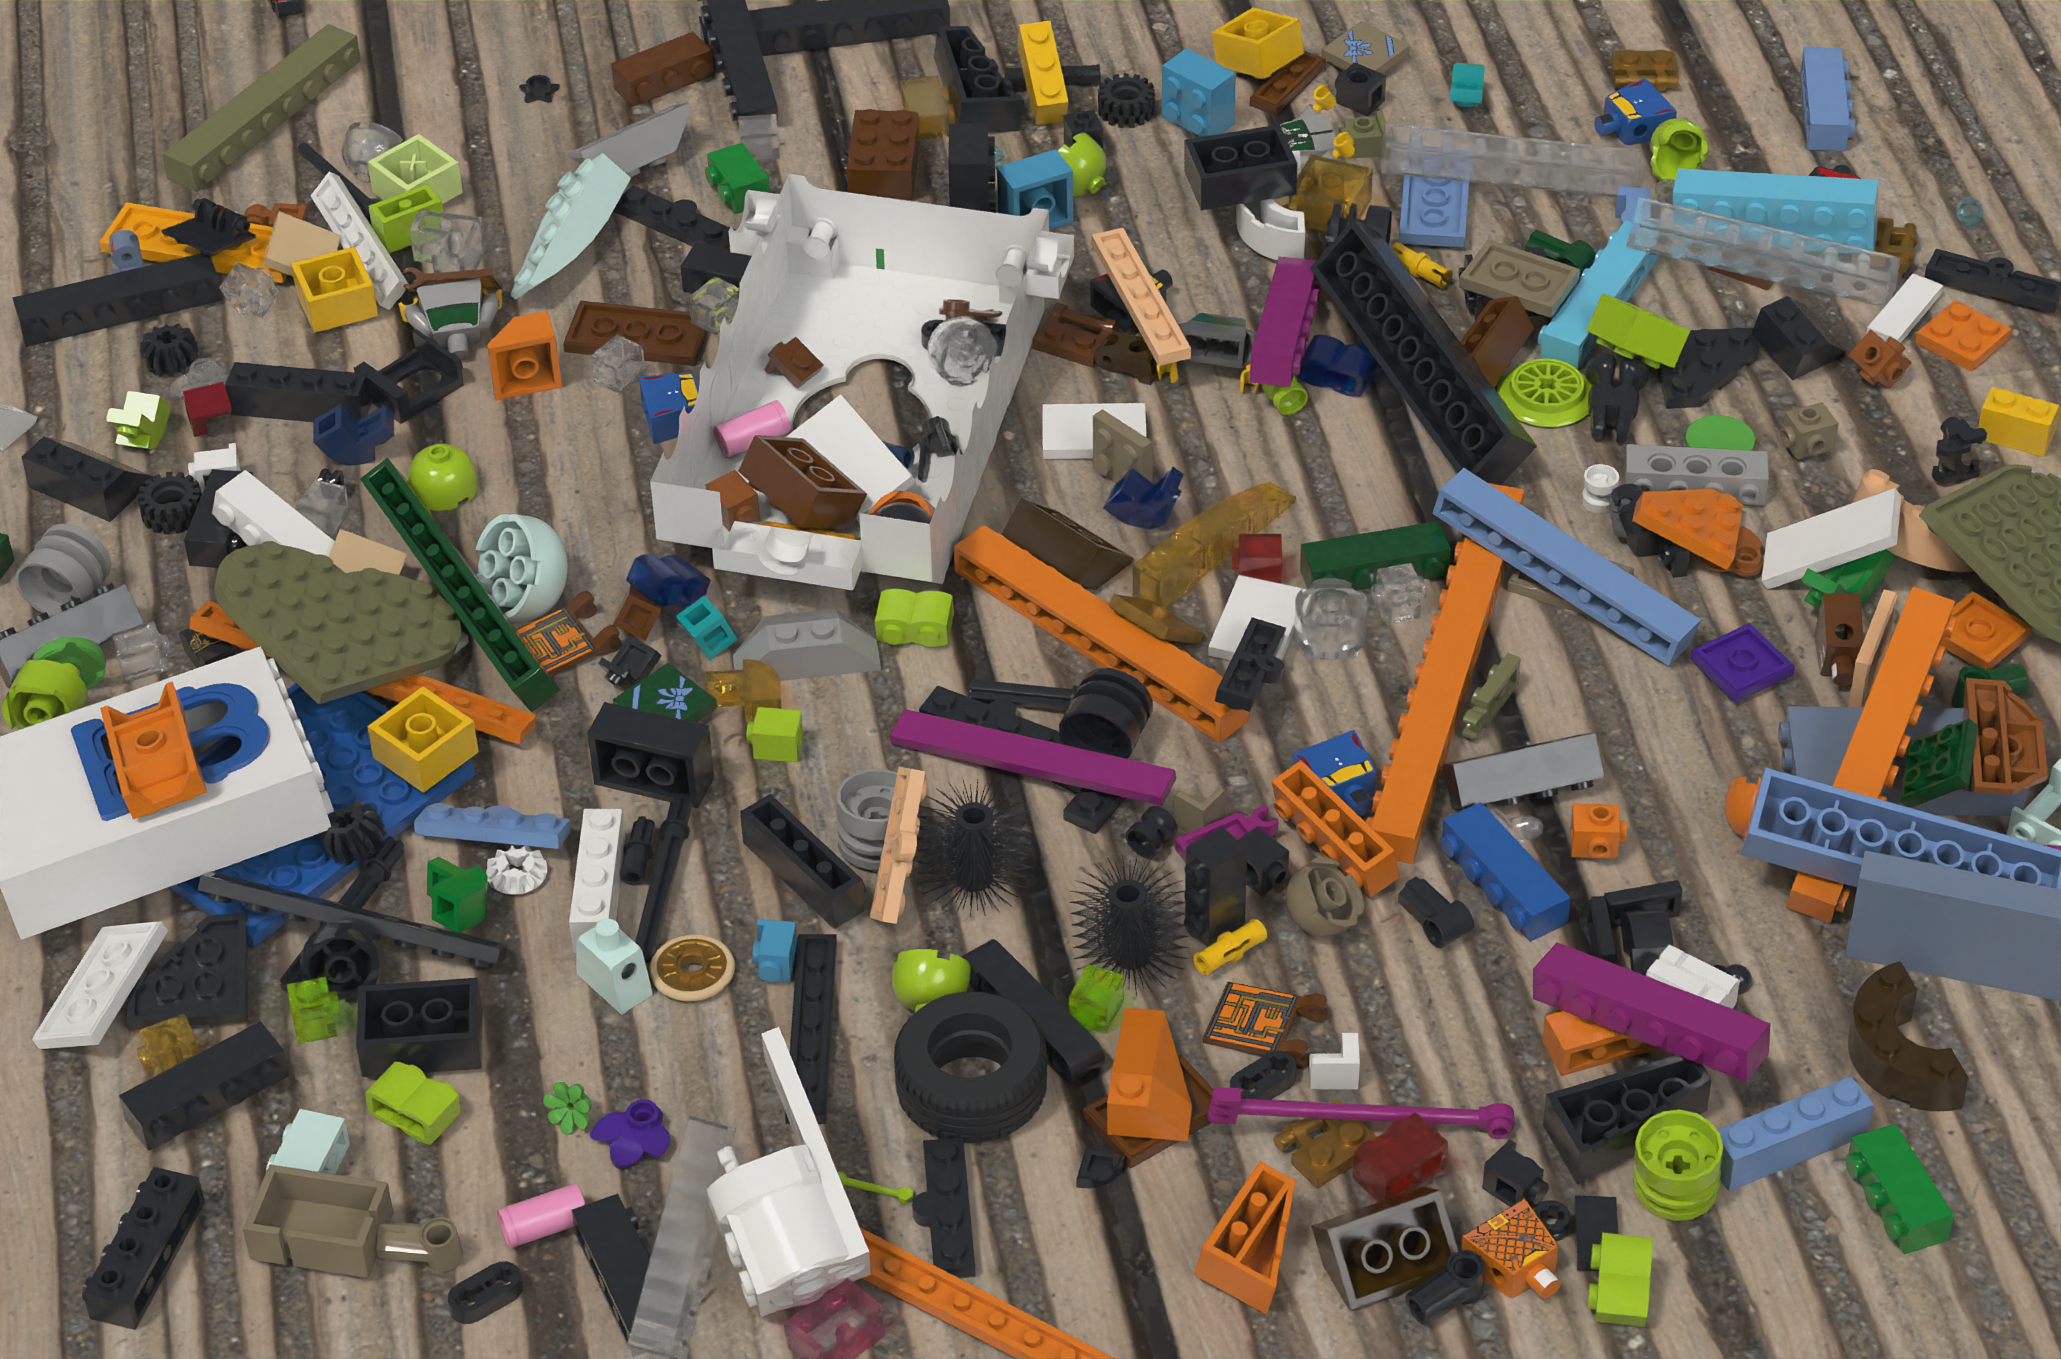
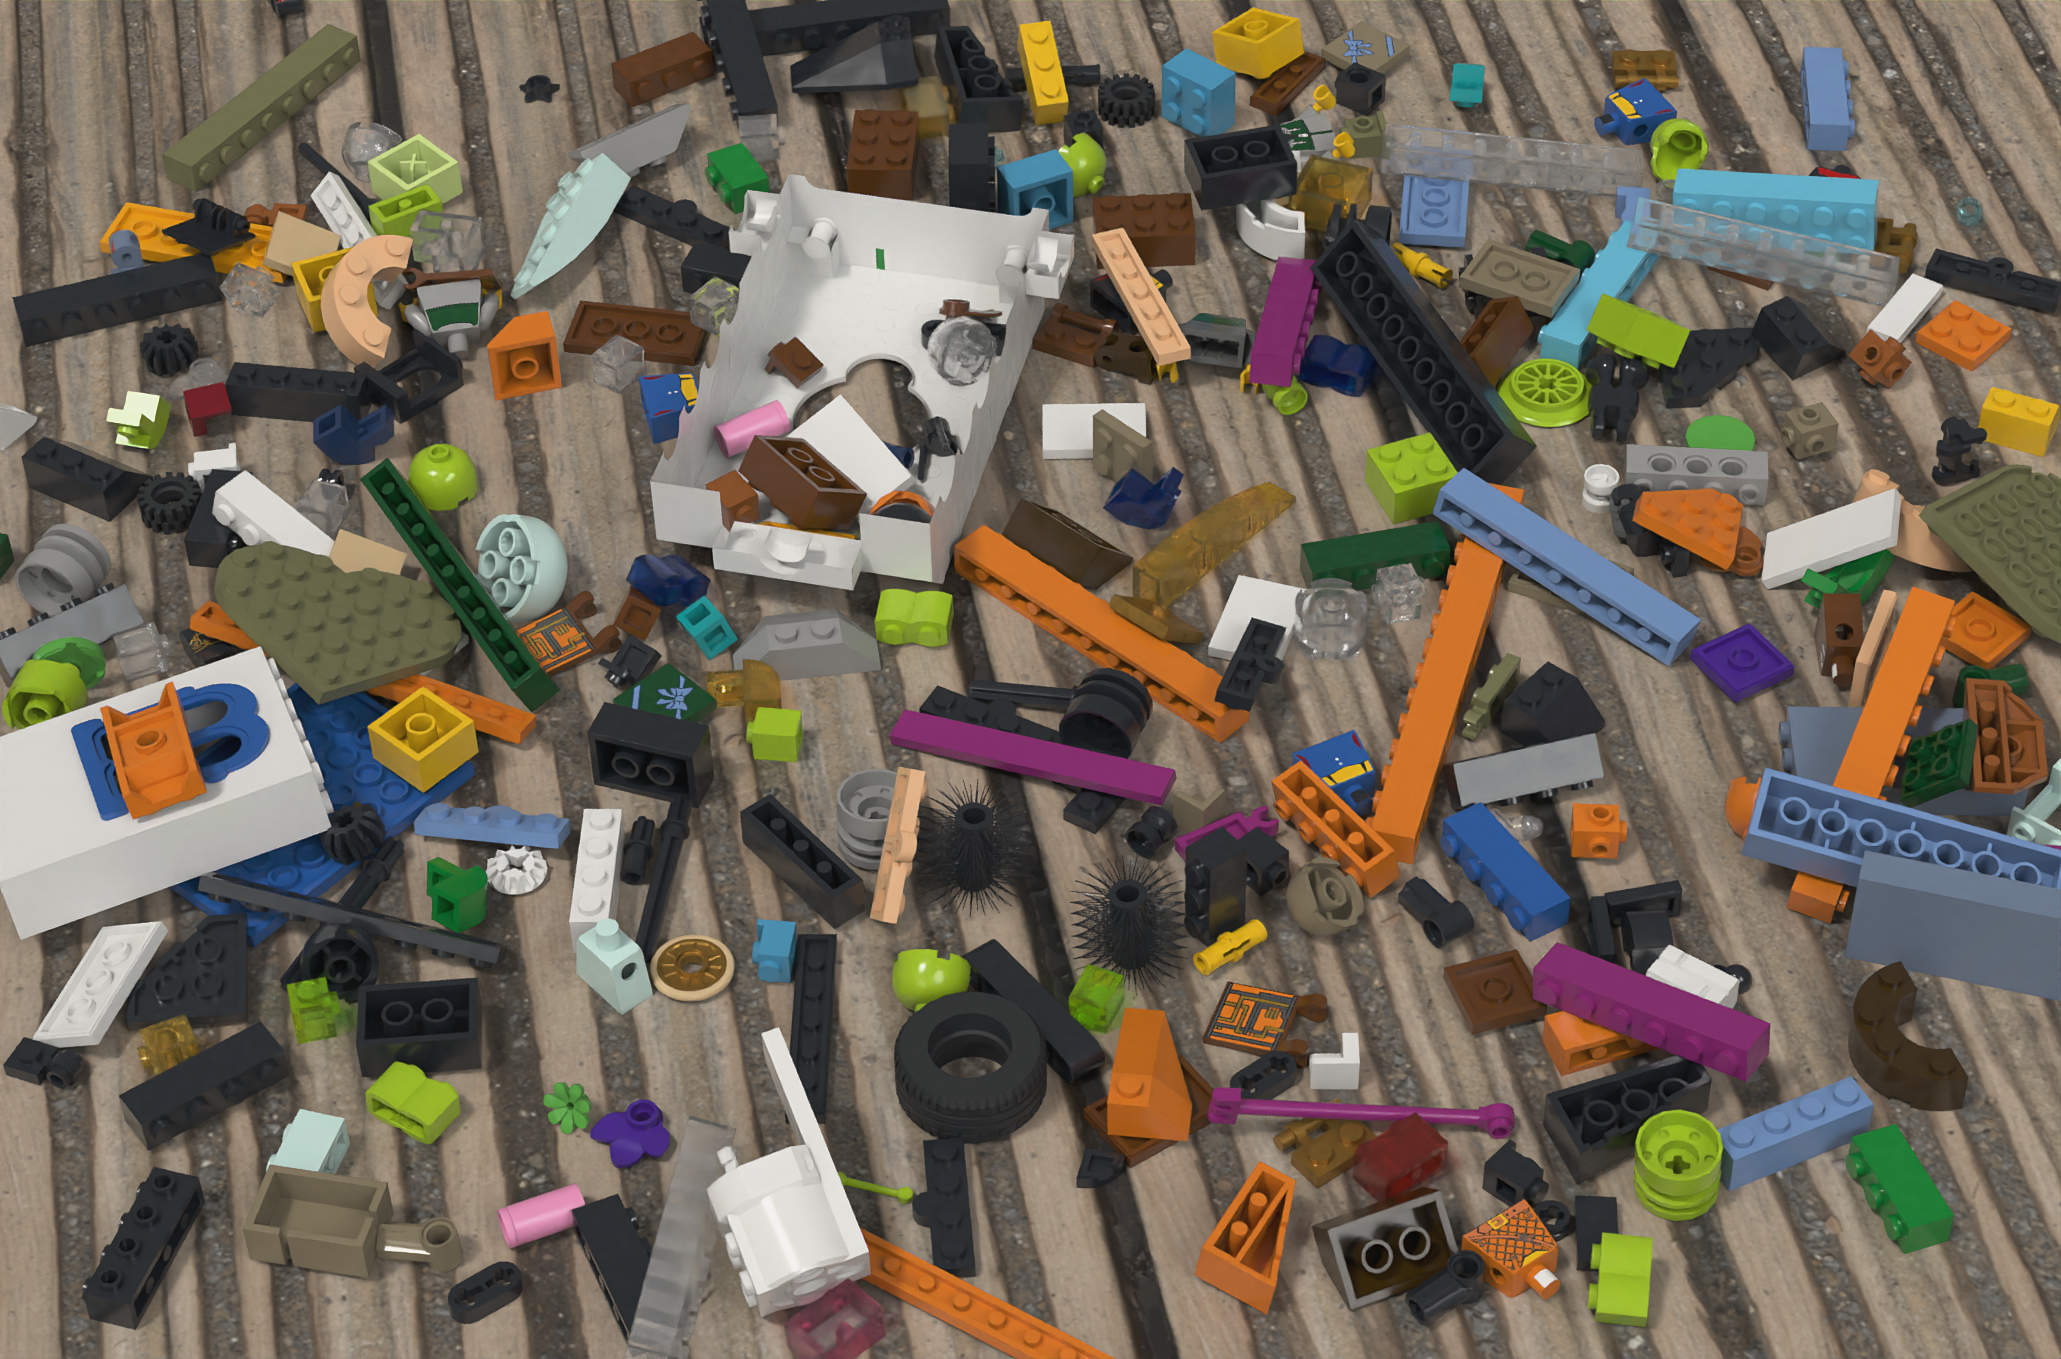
(36, 1060): none -> black plate
(345, 300): none -> light nougat brick
(865, 61): none -> black wedge
(1156, 224): none -> reddish brown brick
(1258, 556): clear red brick -> none
(1408, 476): none -> lime brick
(1493, 991): none -> reddish brown plate
(1549, 708): none -> black slope

